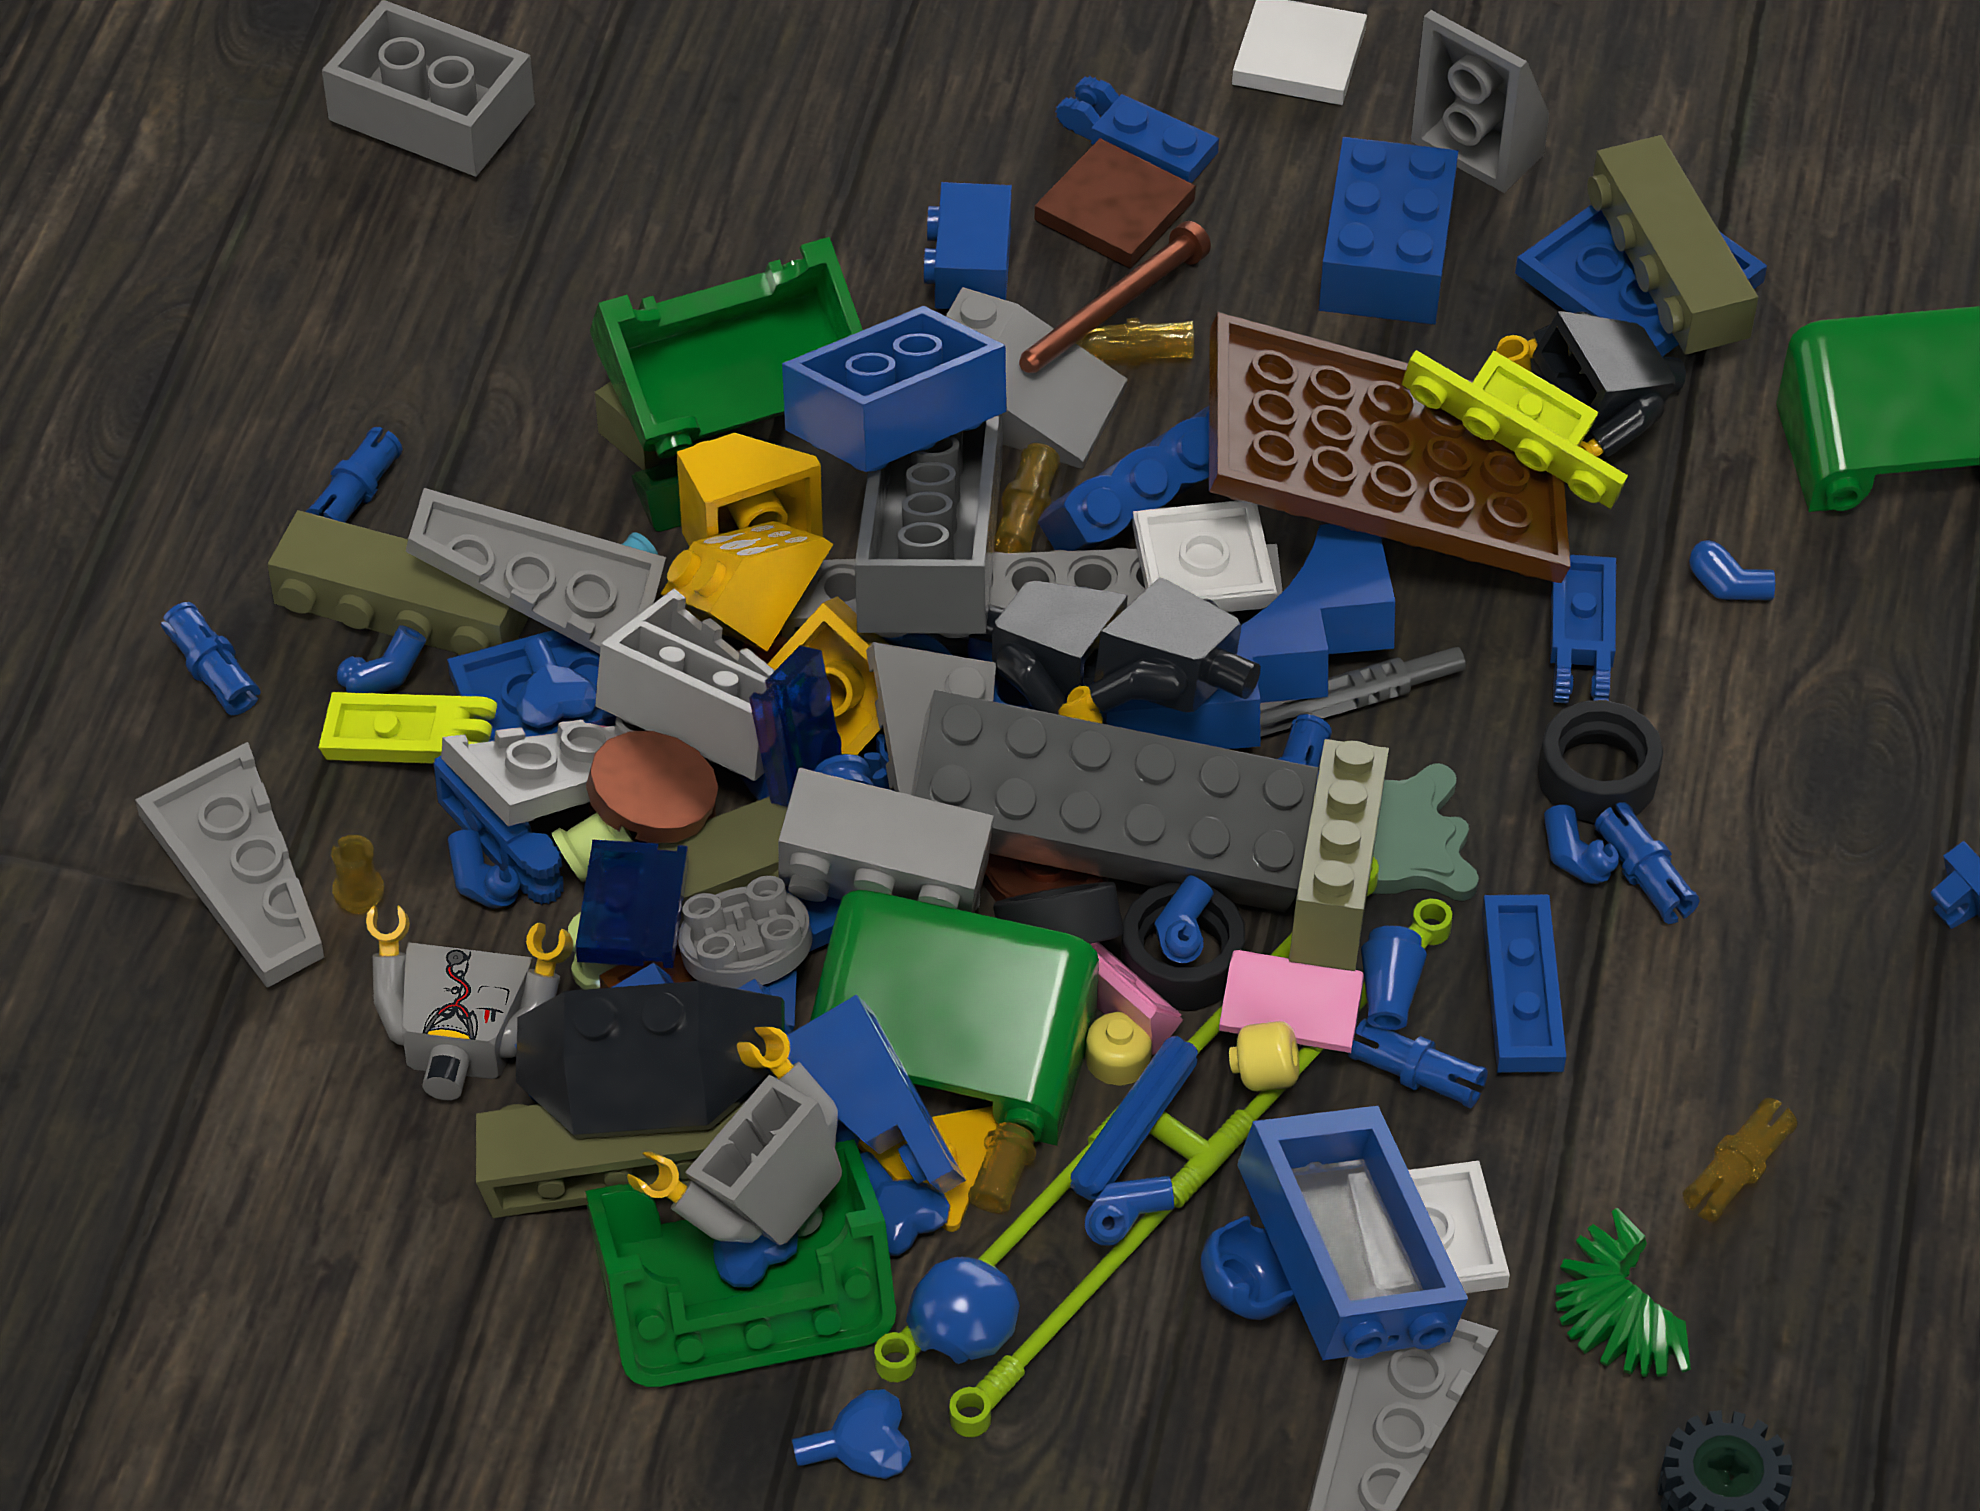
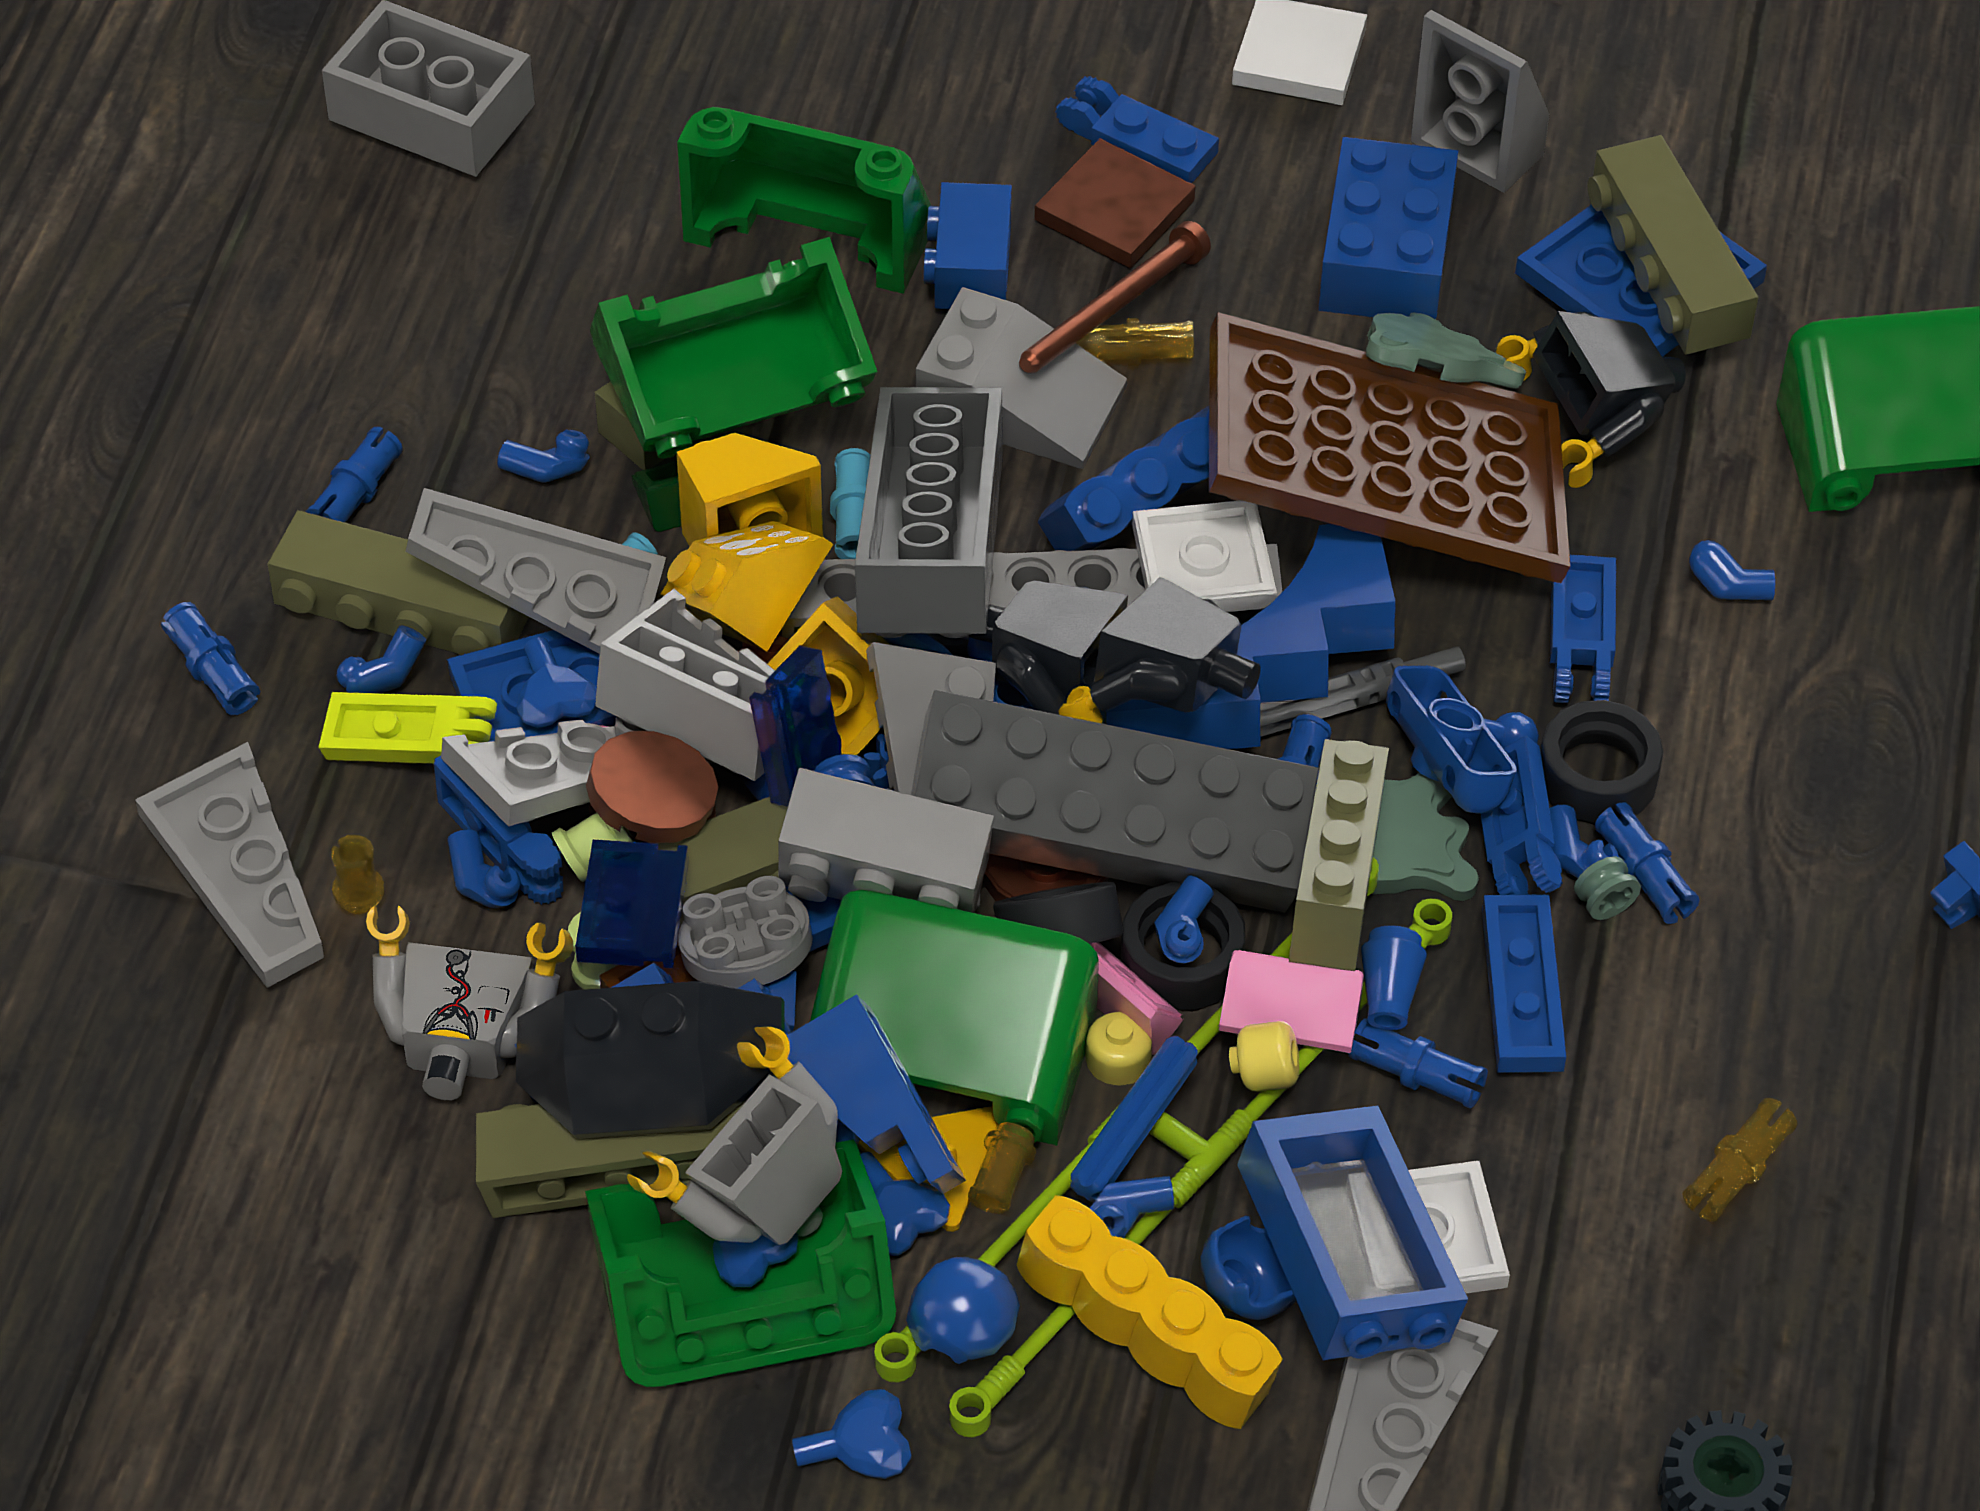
(546, 465): none -> blue arm
(756, 165): none -> green windscreen
(848, 499): none -> medium azure pin
(894, 388): blue brick -> none
(1026, 499): clear yellow pin -> none
(1163, 1320): none -> yellow brick
(1424, 341): none -> sand green tile
(1454, 738): none -> blue piece
(1522, 827): none -> blue hinge
(1523, 415): neon yellow bracket -> none
(1607, 888): none -> sand green bush
(1613, 1308): green hair -> none

